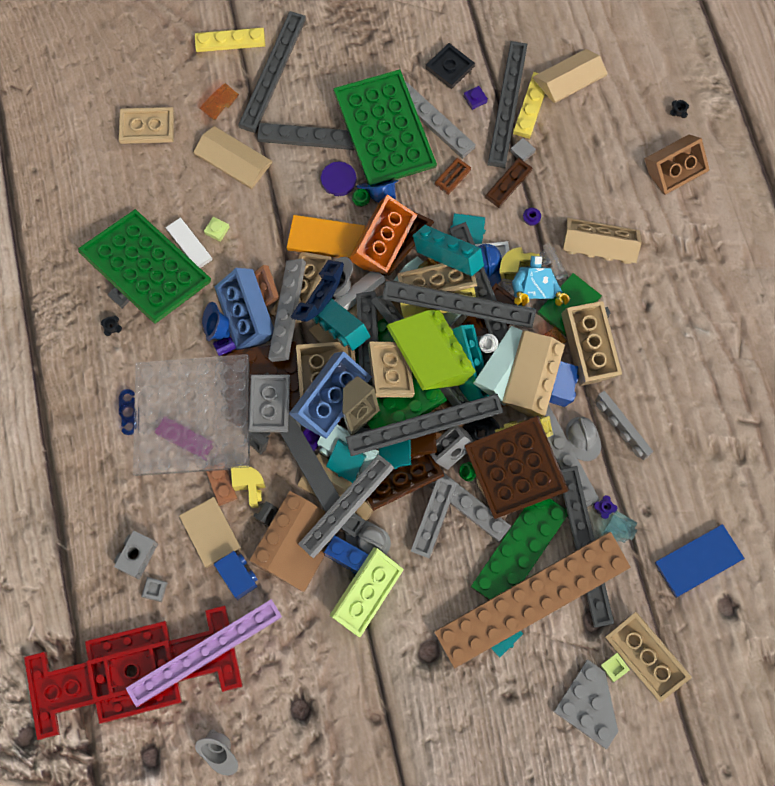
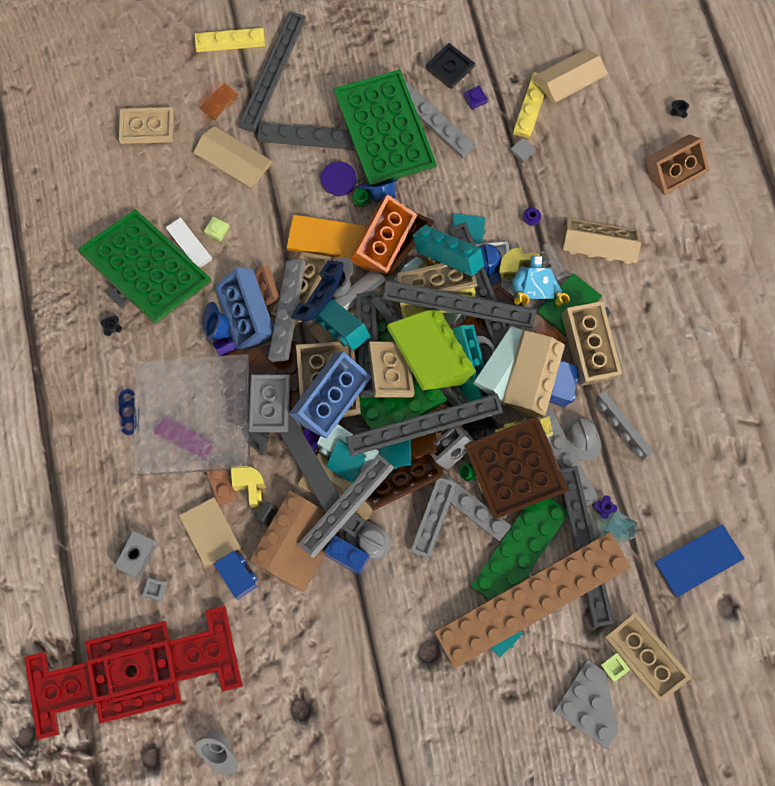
(203, 653): lavender plate -> none
(358, 404): dark tan slope -> none
(366, 592): yellowish green tile -> none
(438, 182): dark orange tile -> none
(488, 343): white plate -> none
(507, 104): dark grey tile -> none
(508, 182): reddish brown tile -> none

